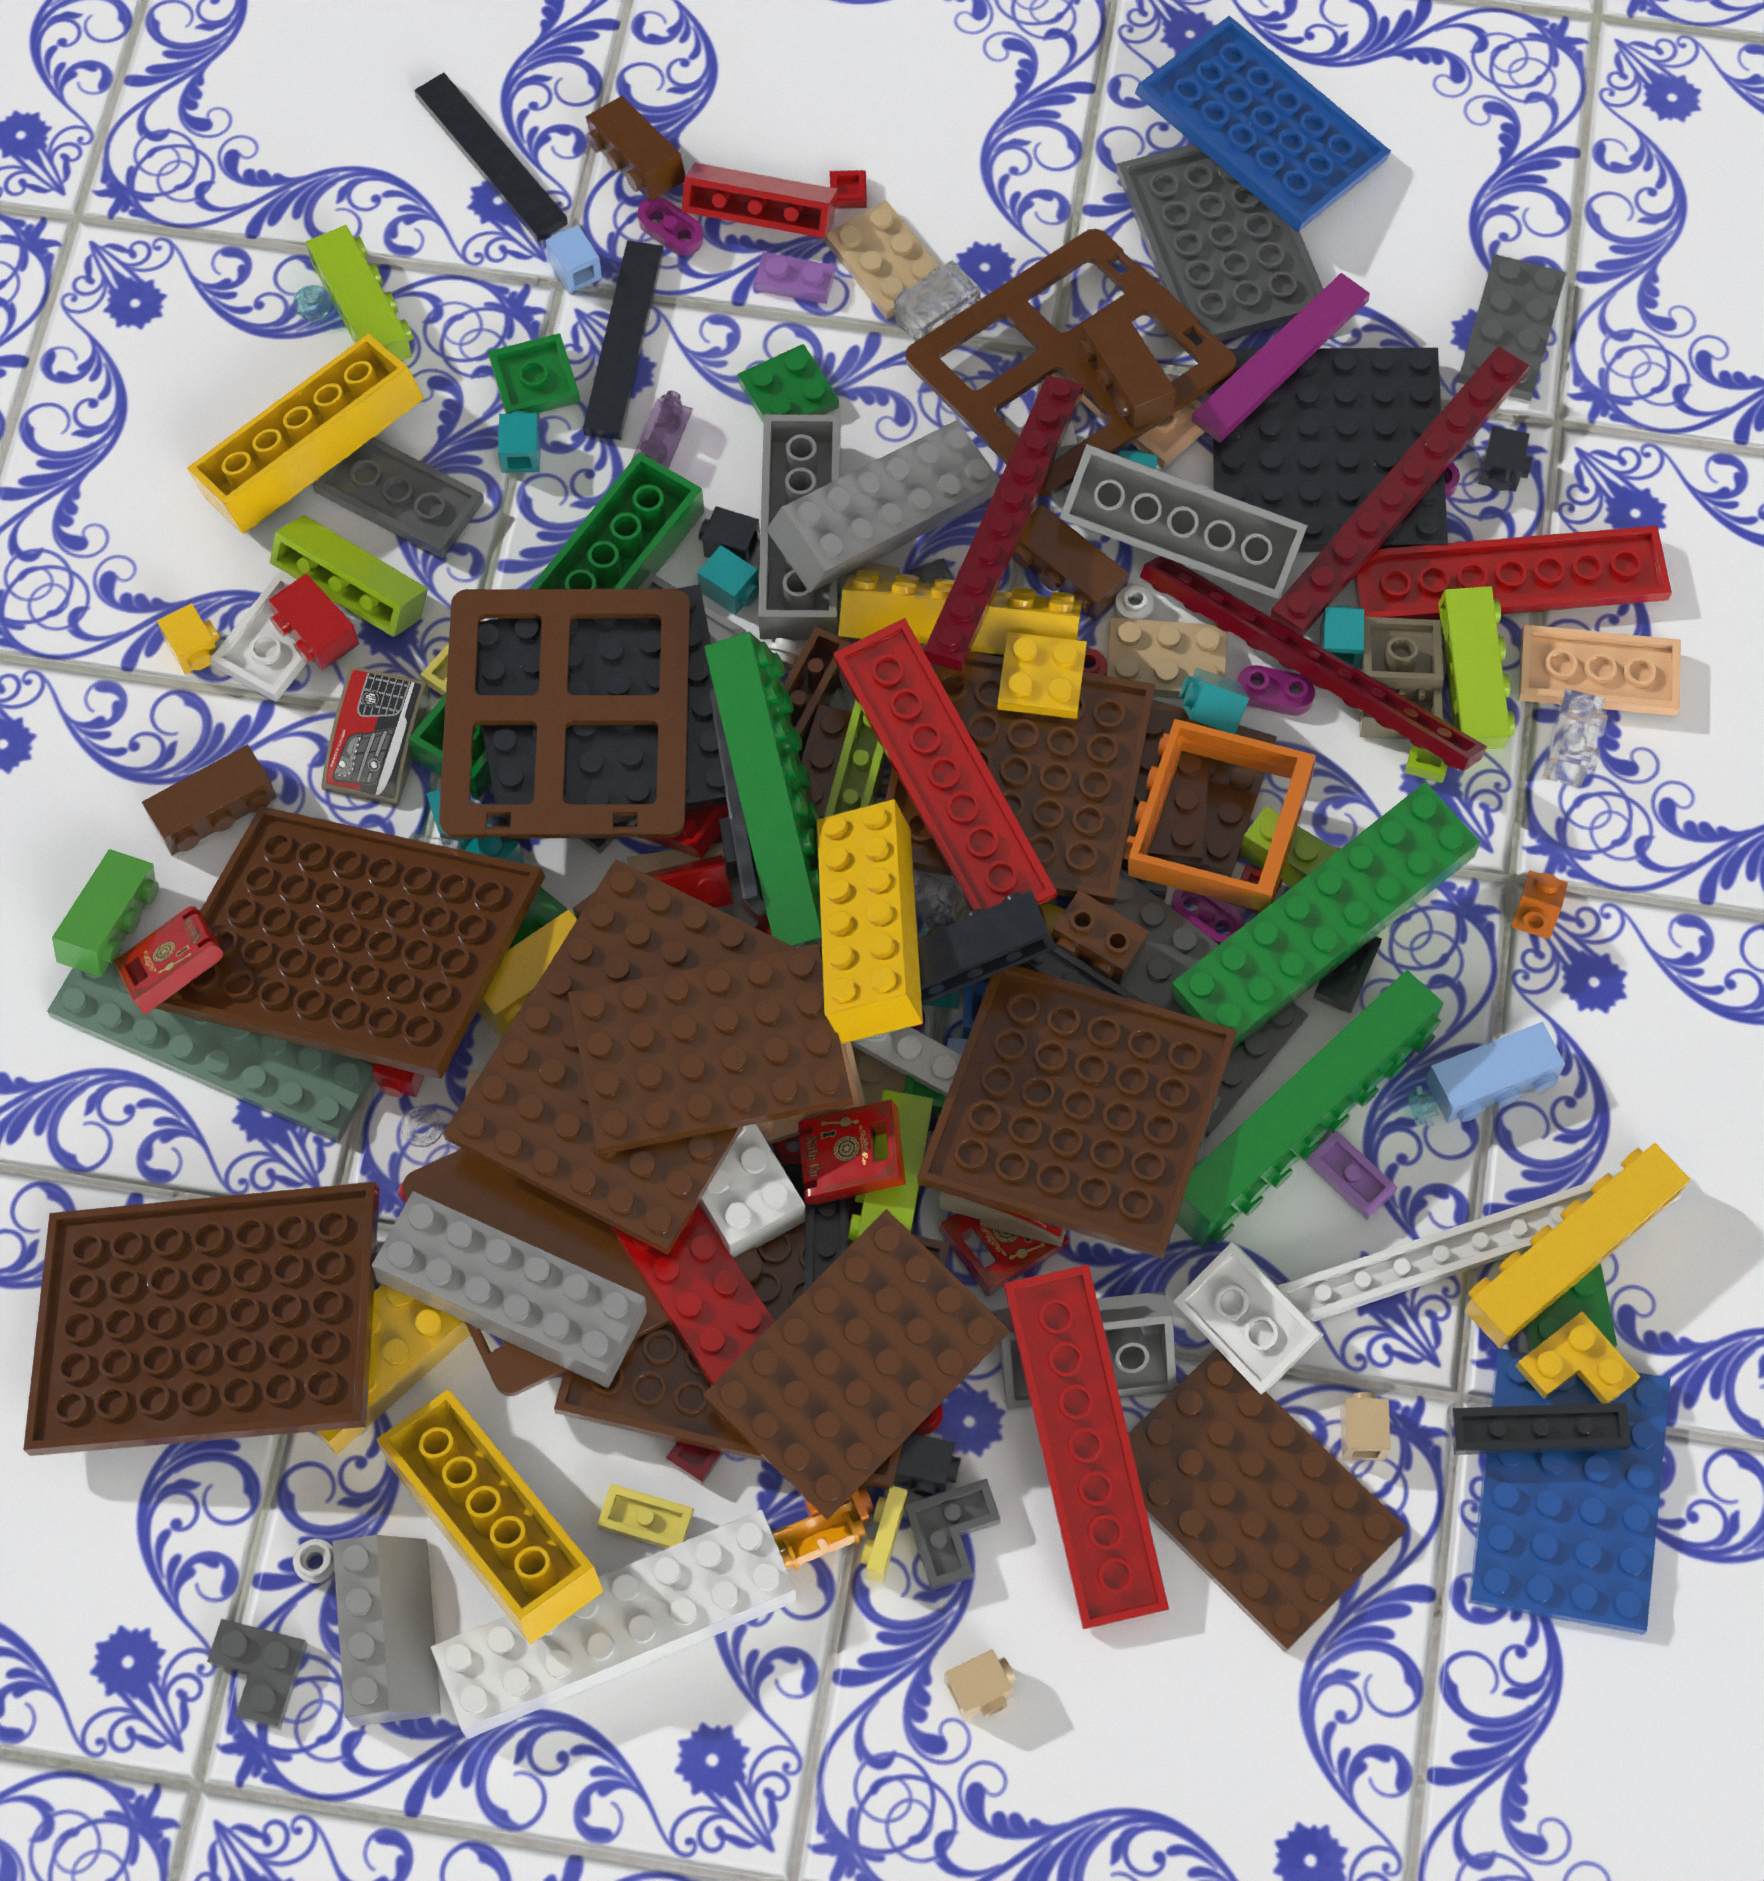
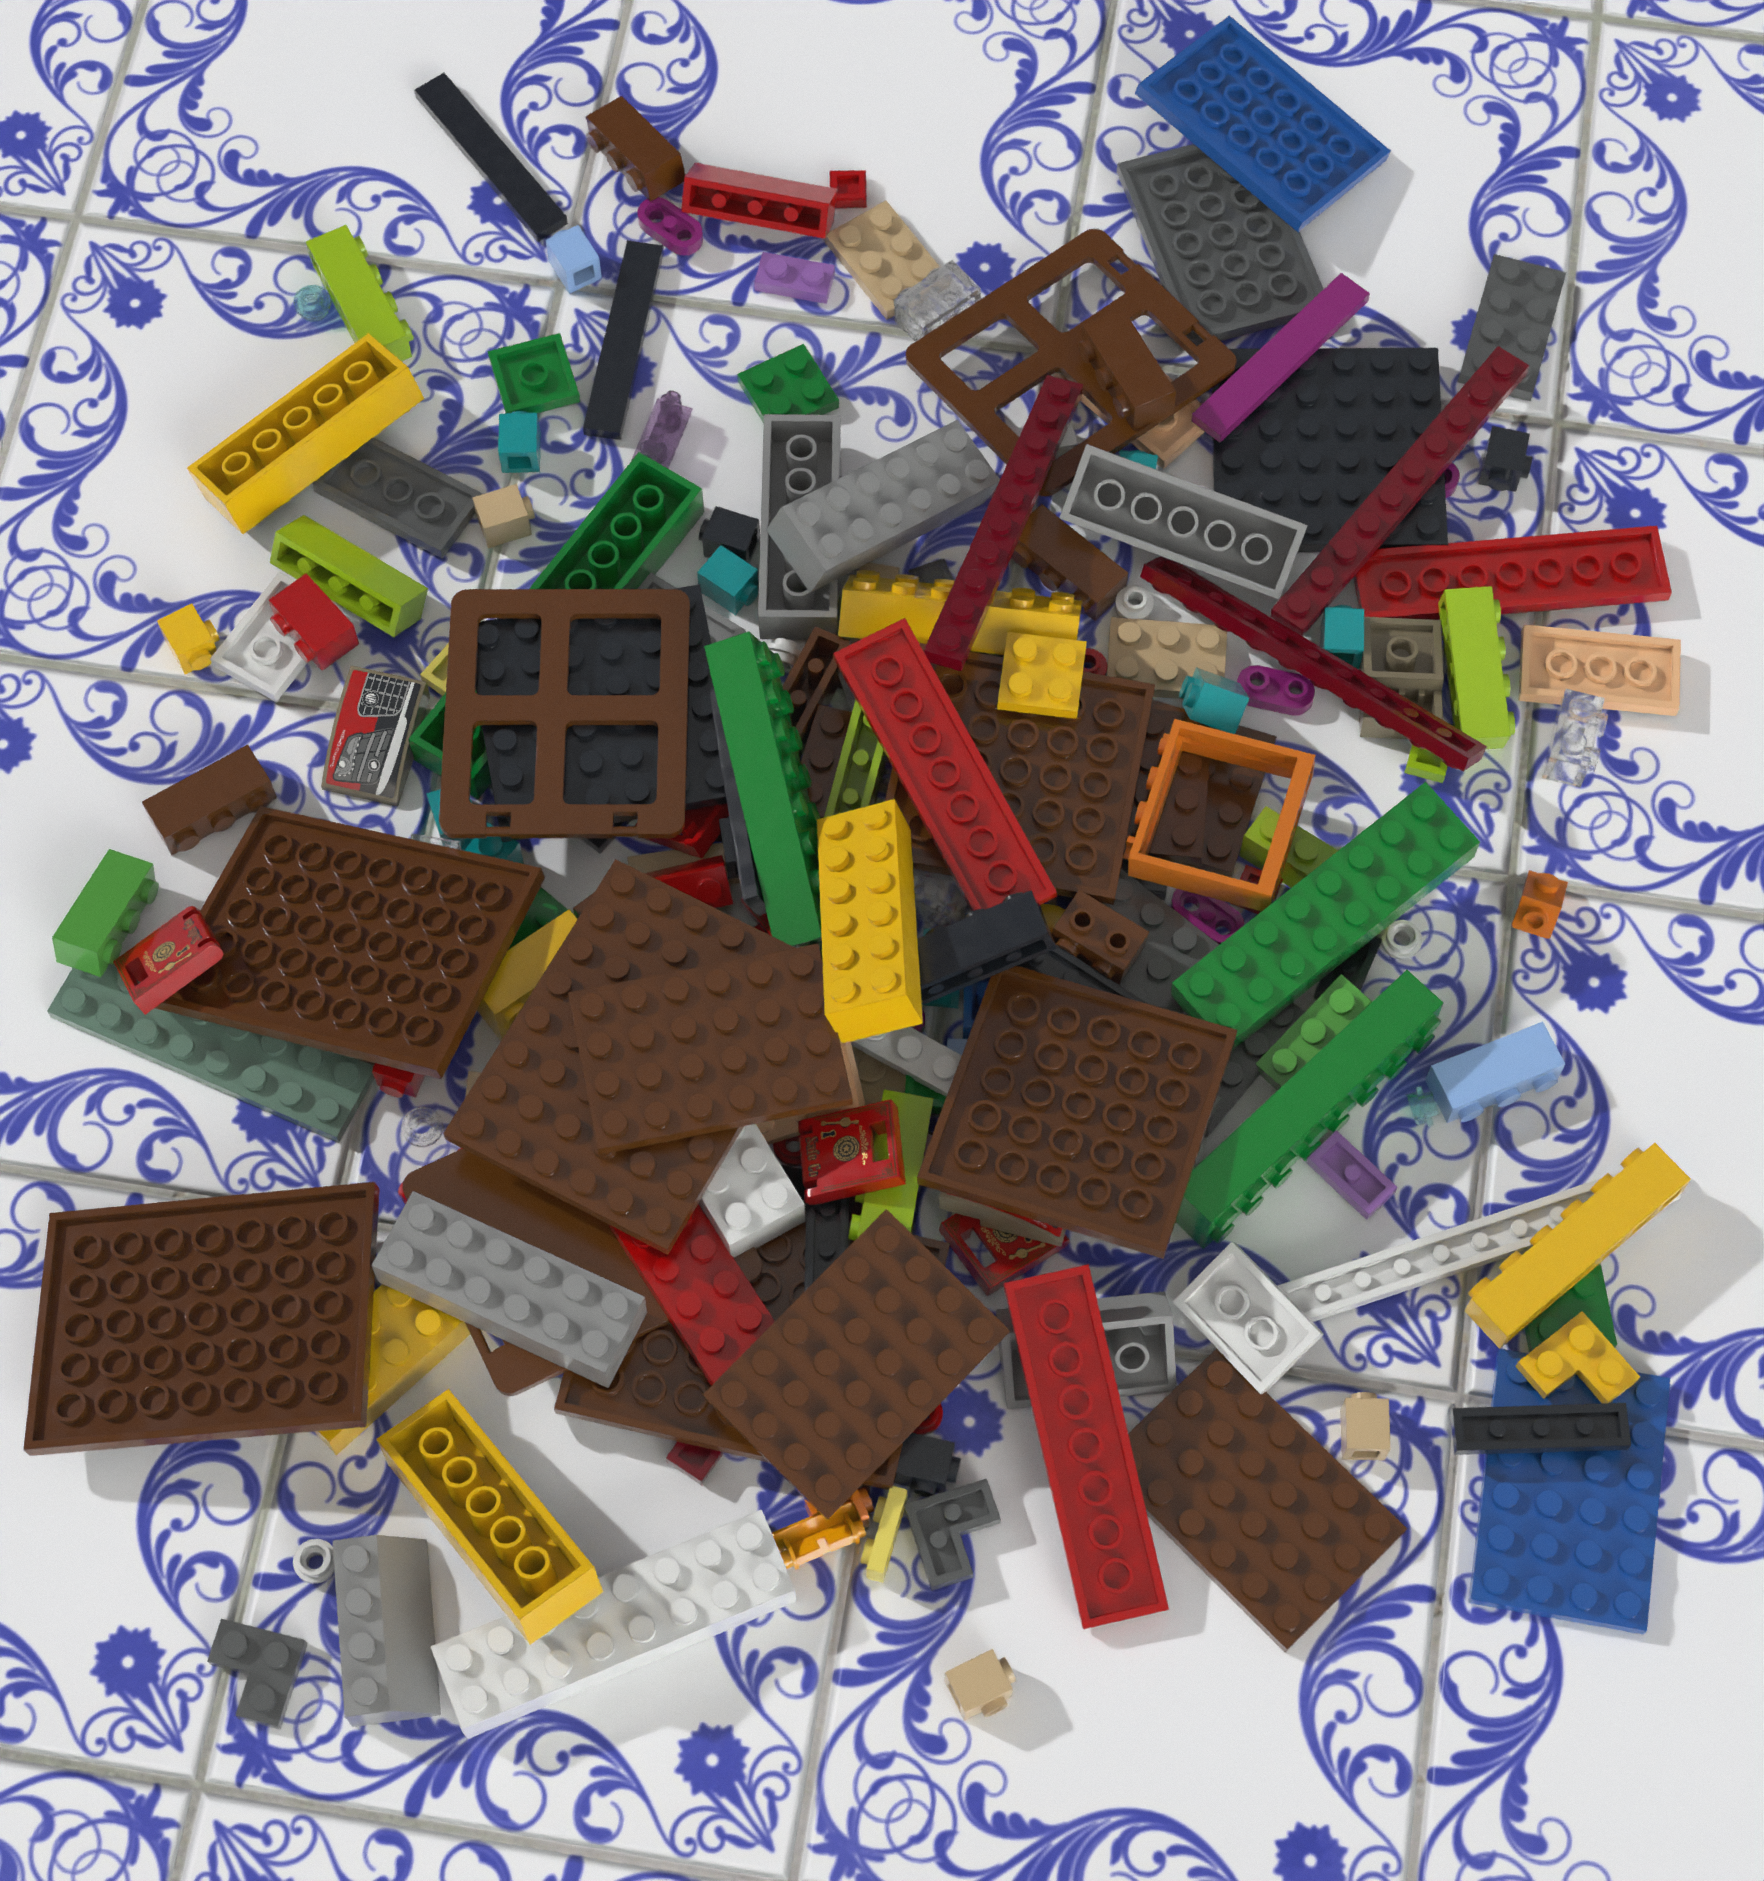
(503, 515): none -> tan brick
(645, 1517): light yellow plate -> none
(1312, 1031): none -> bright green brick
(1403, 929): none -> white plate

